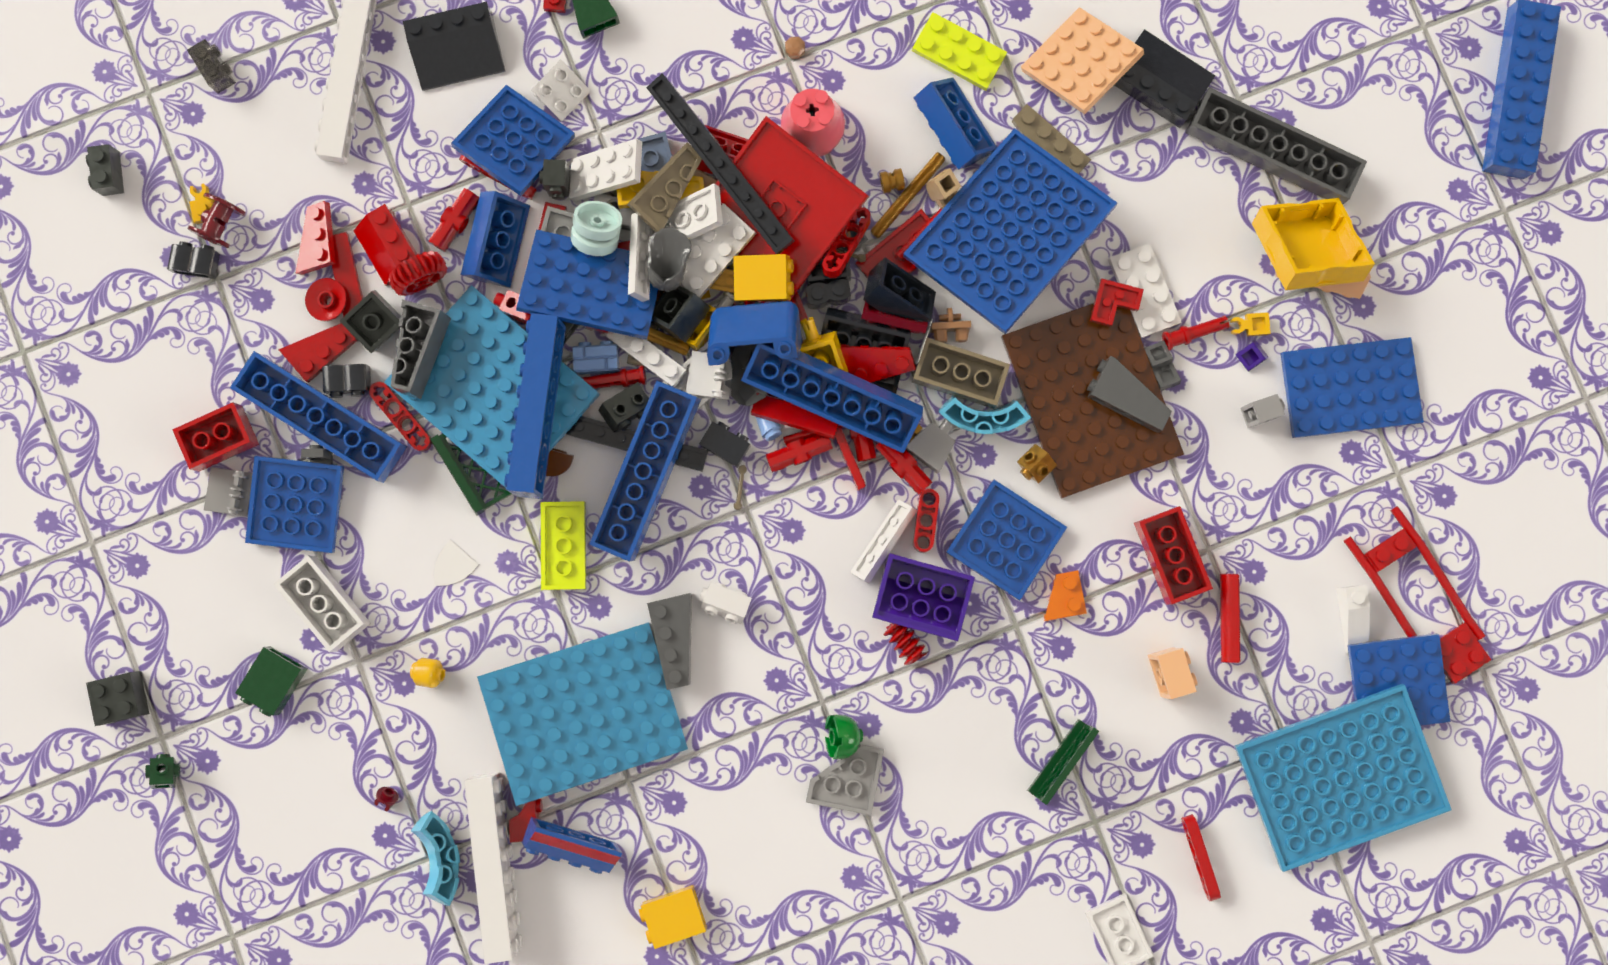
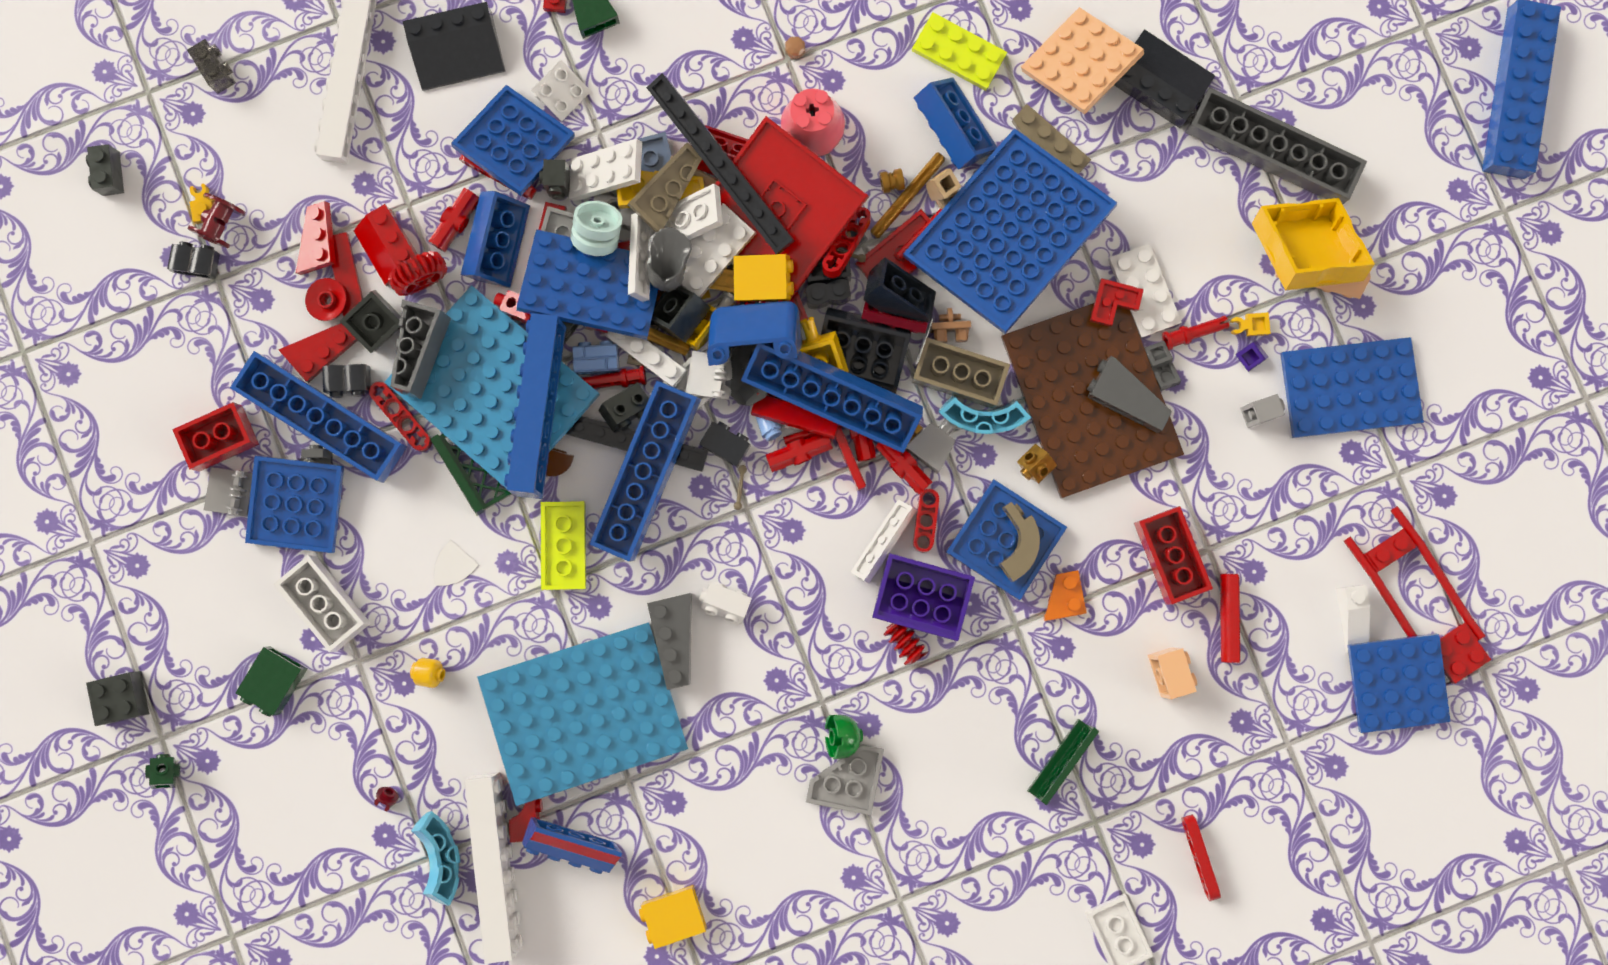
(877, 362): red wing -> none
(1028, 543): none -> dark tan arch
(1343, 777): dark azure plate -> none

